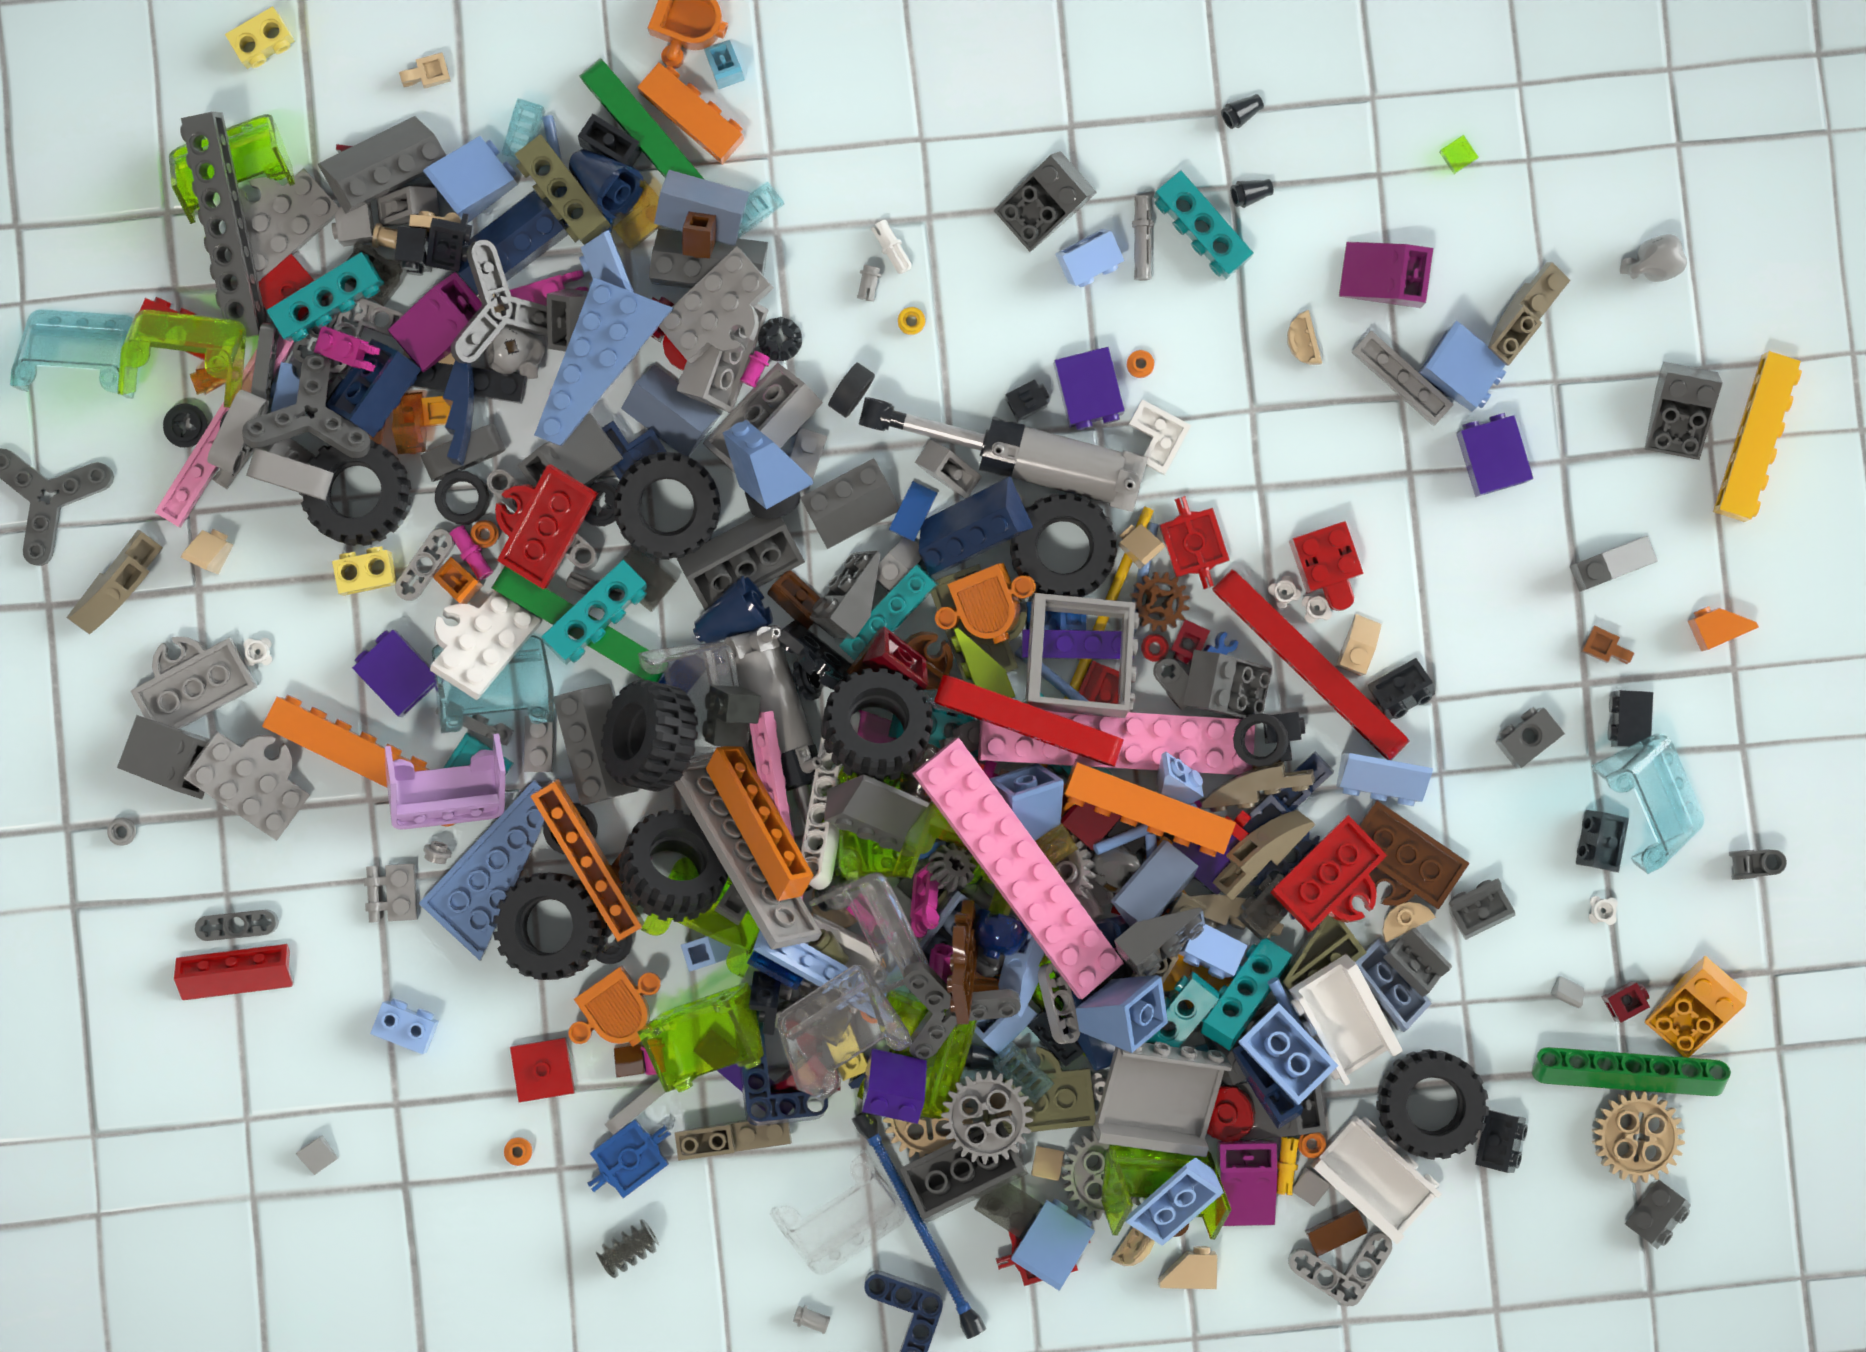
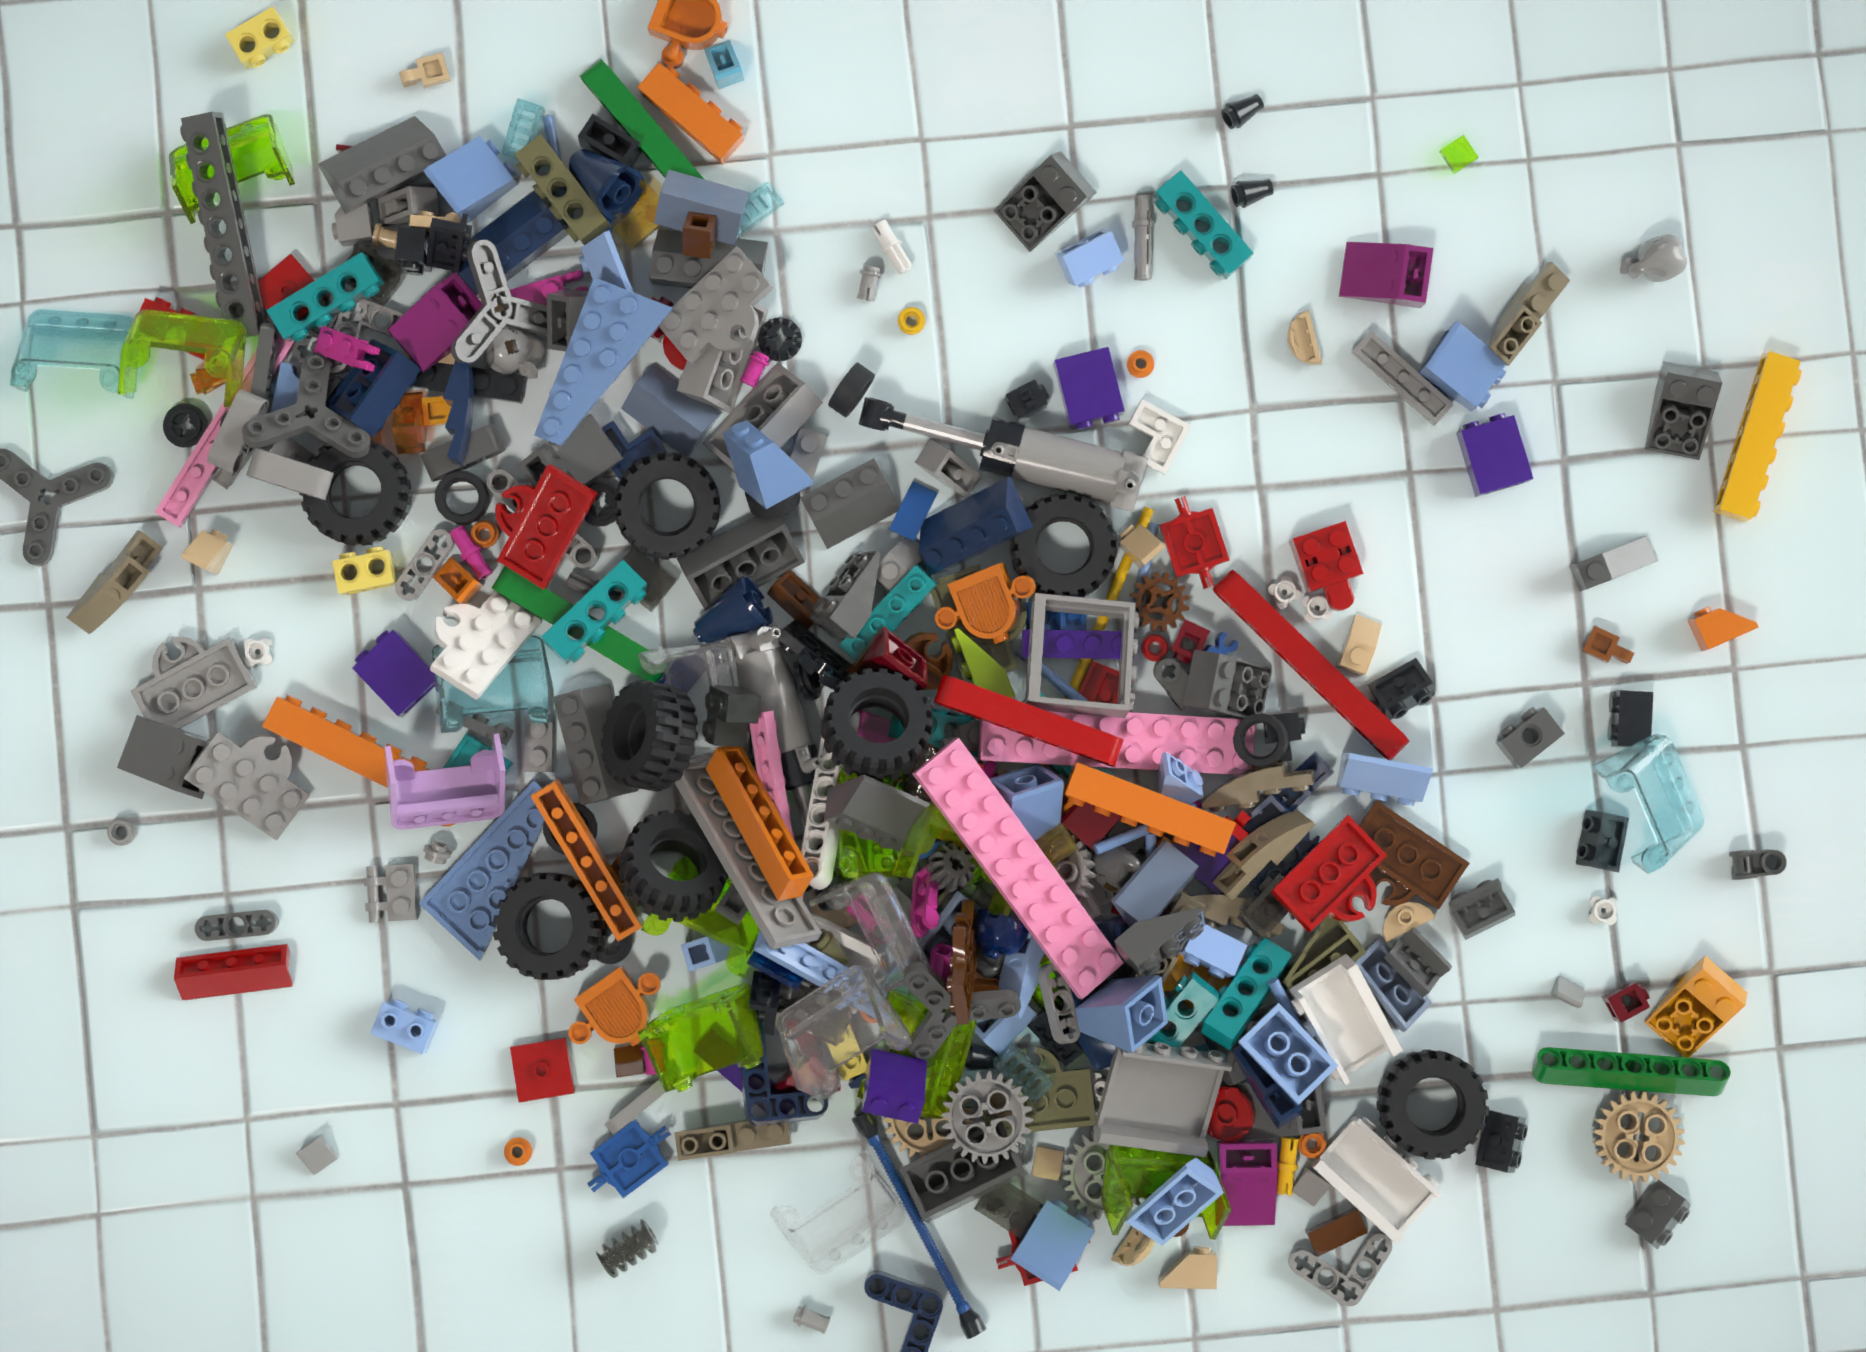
(284, 218): light grey plate -> none

